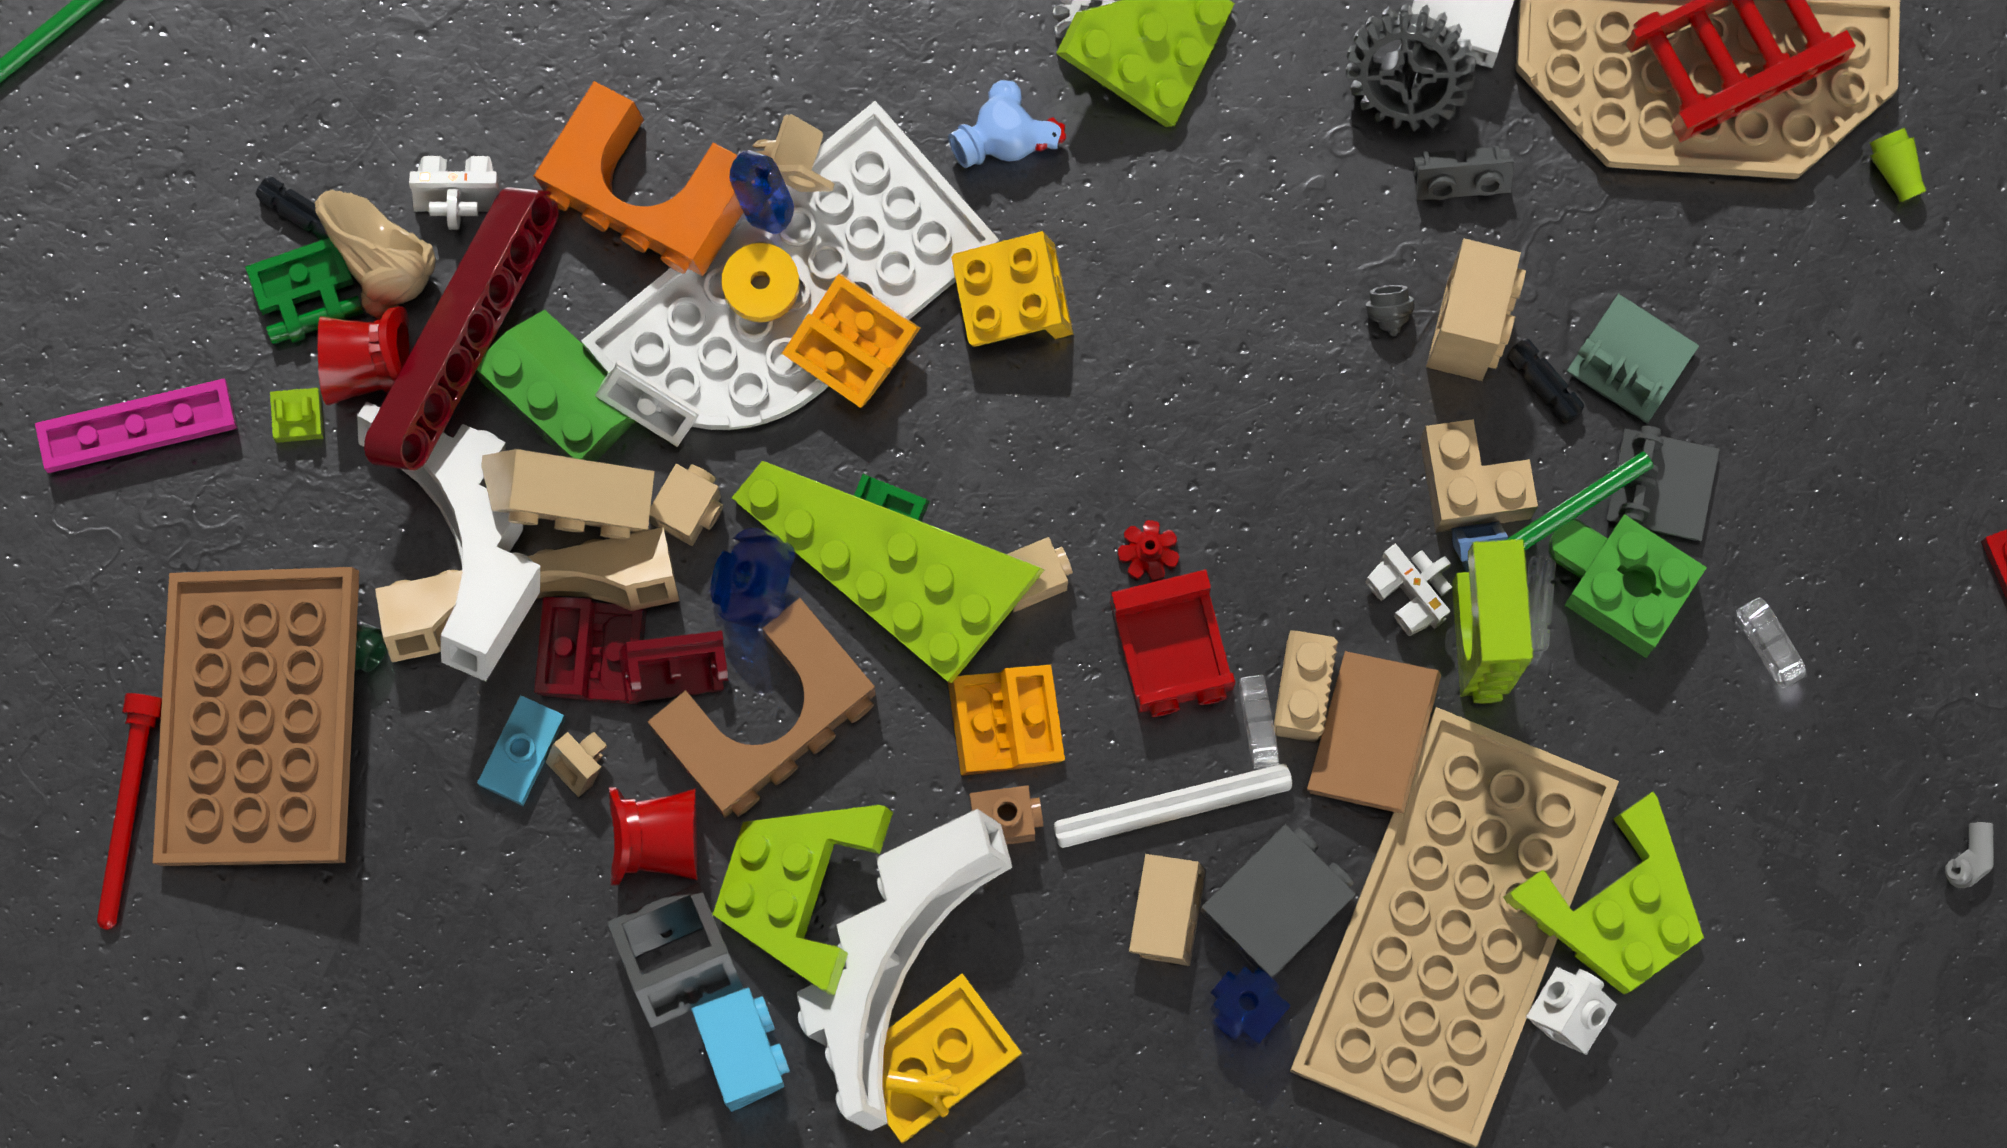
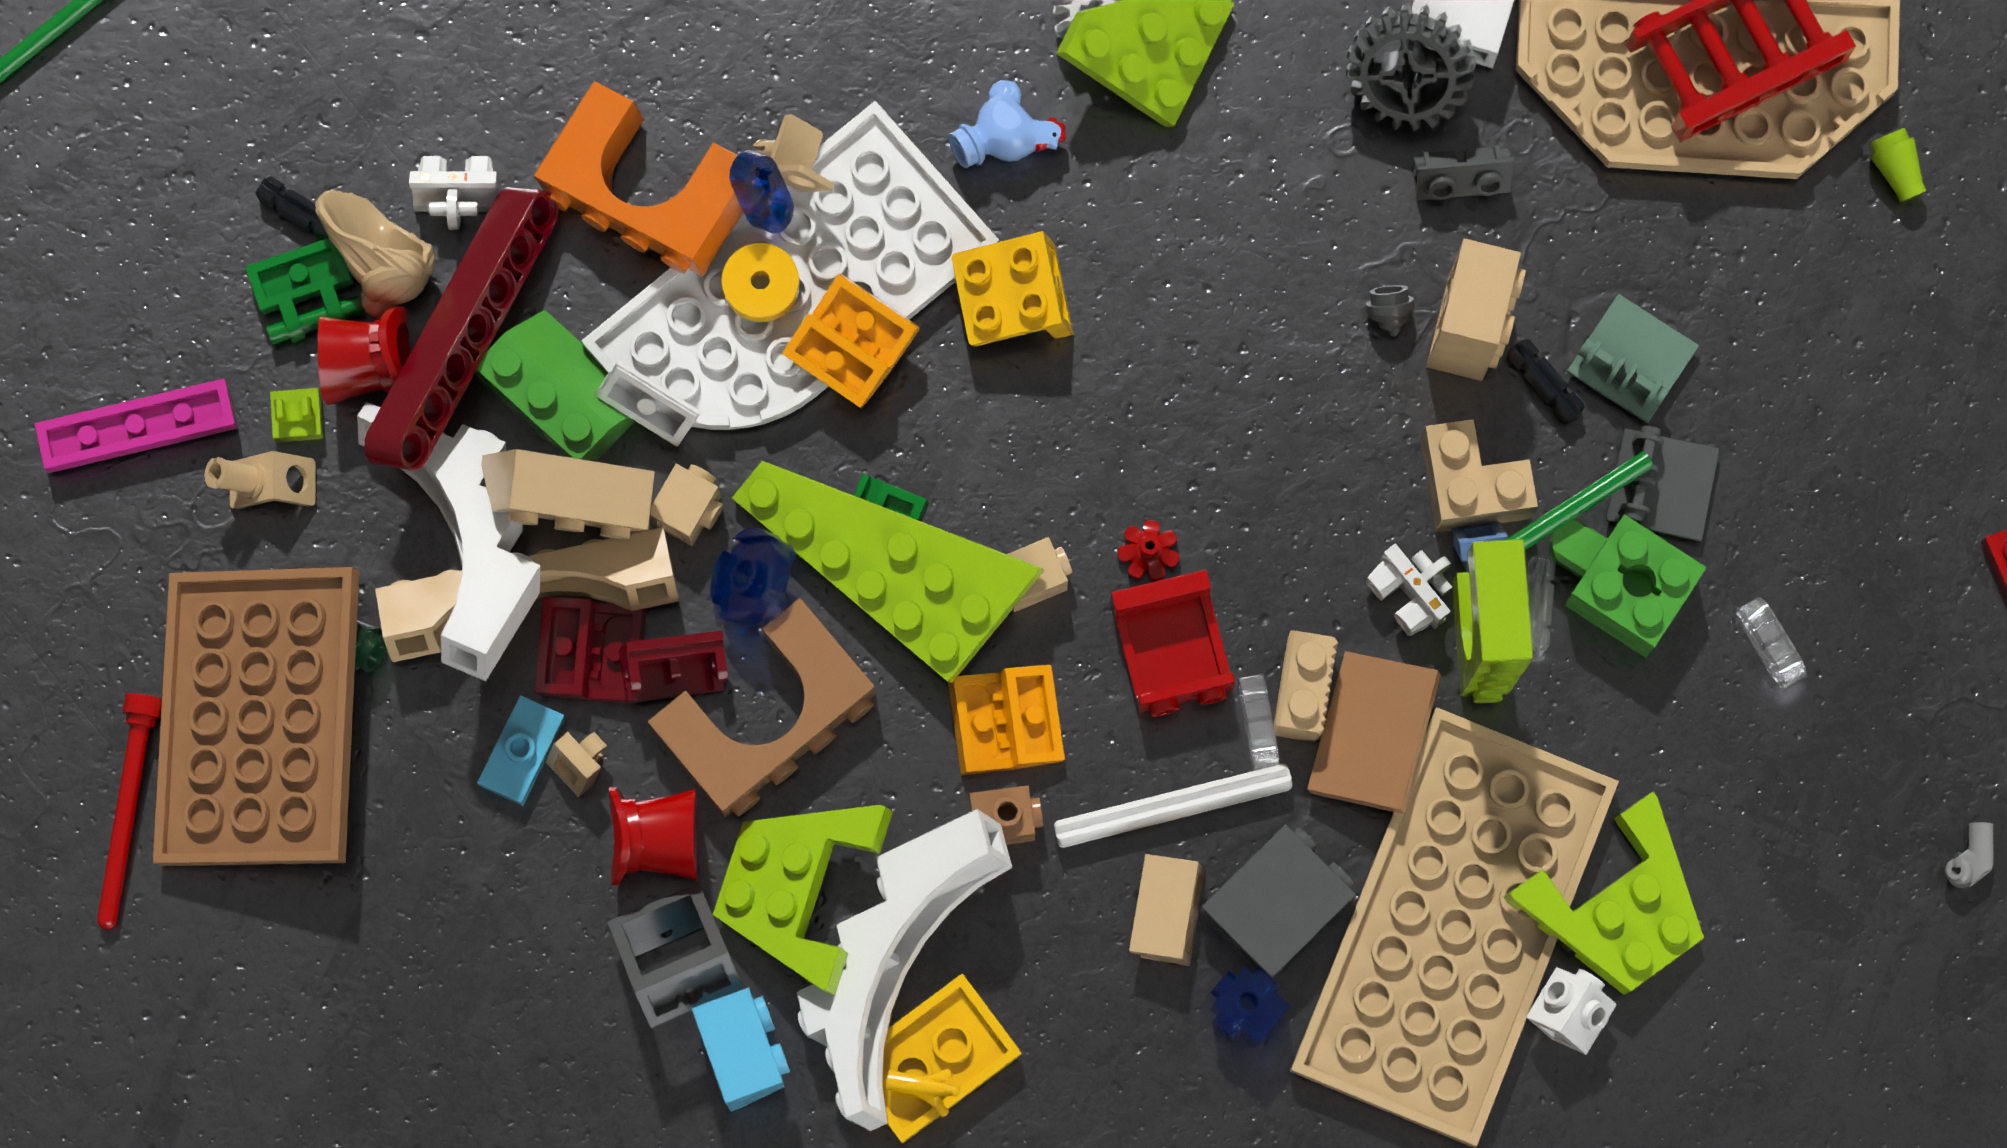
(262, 479): none -> tan bracket

